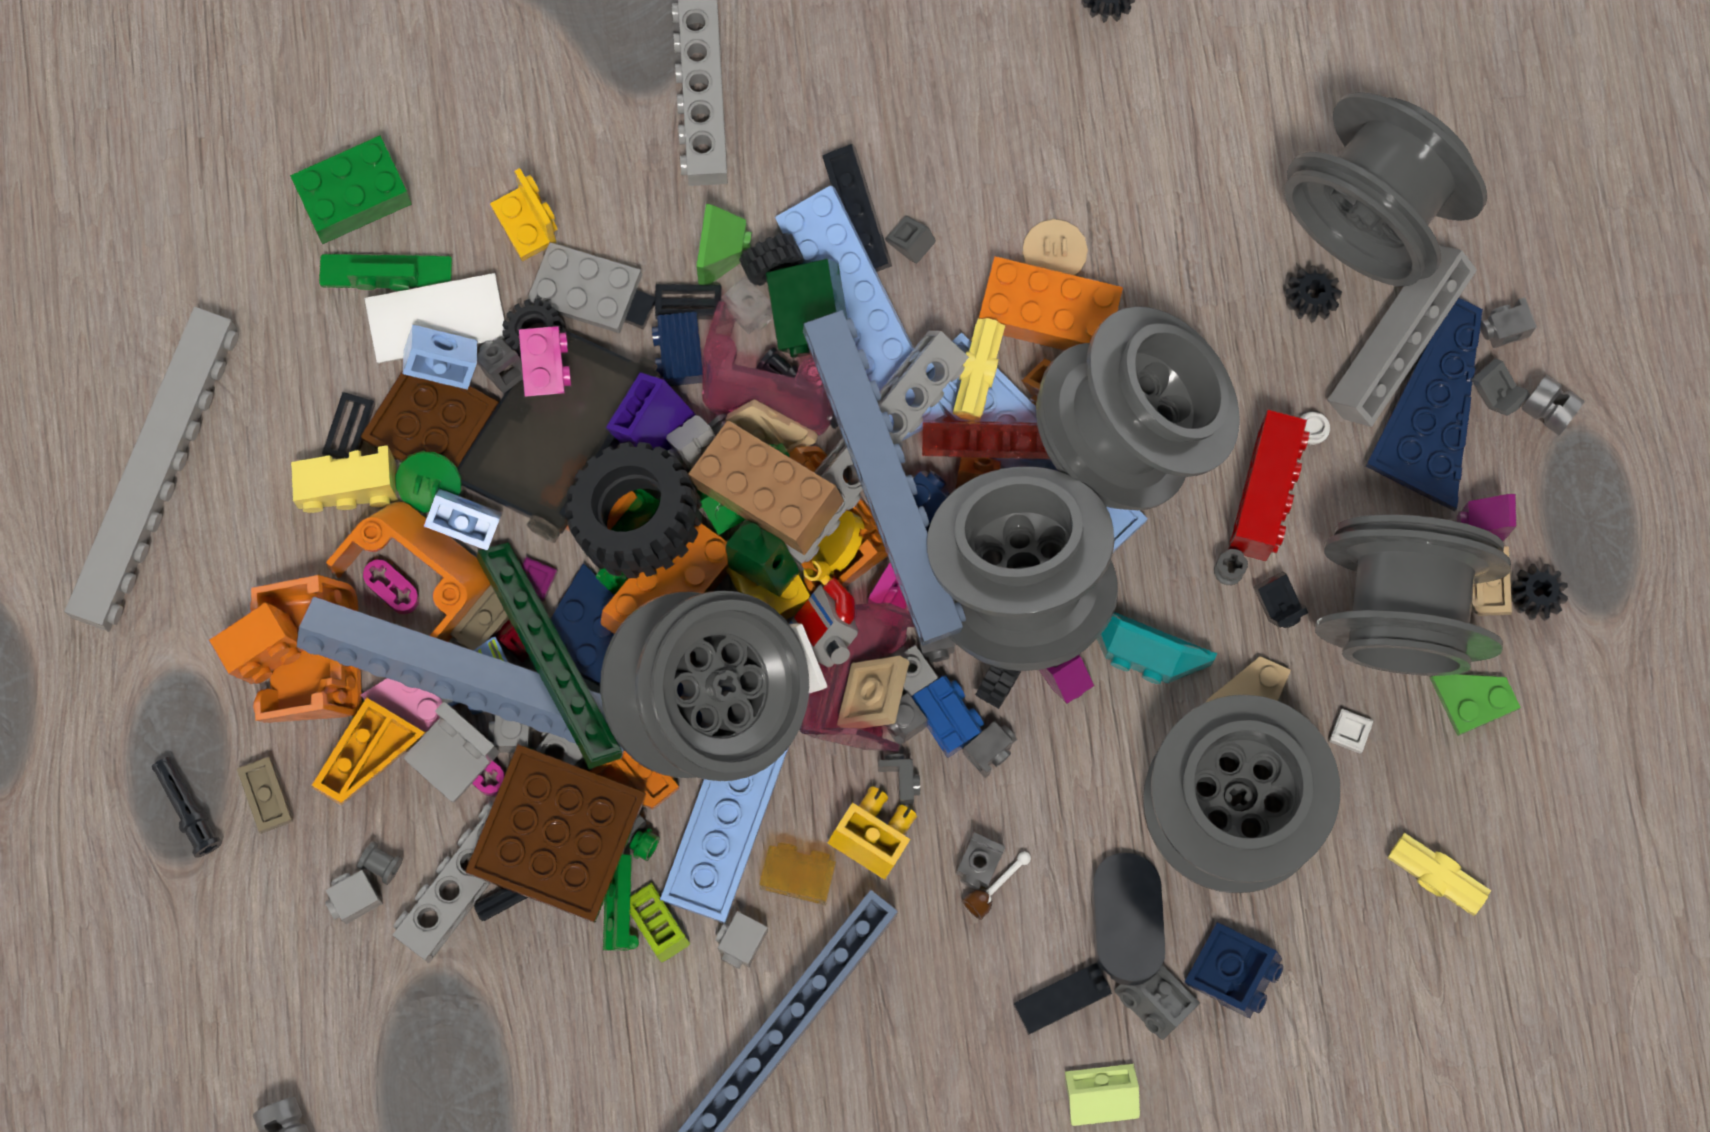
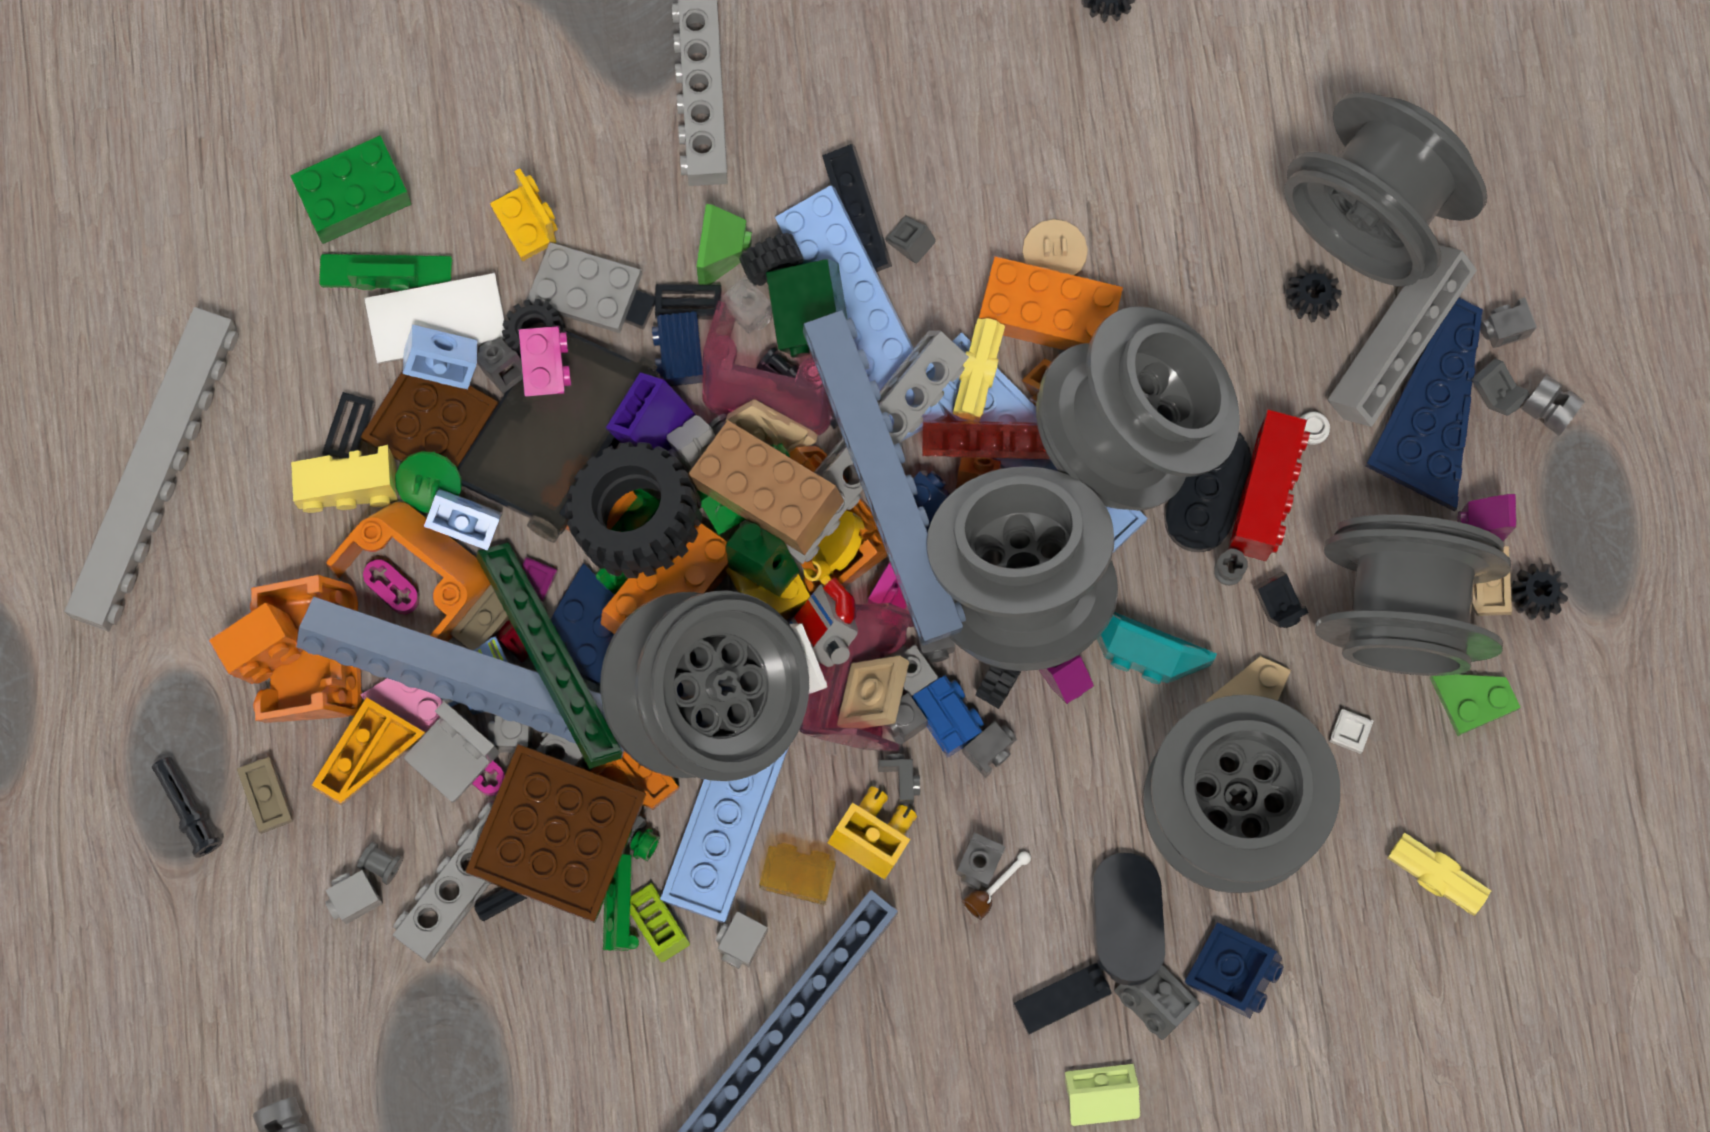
(1206, 503): none -> black tile

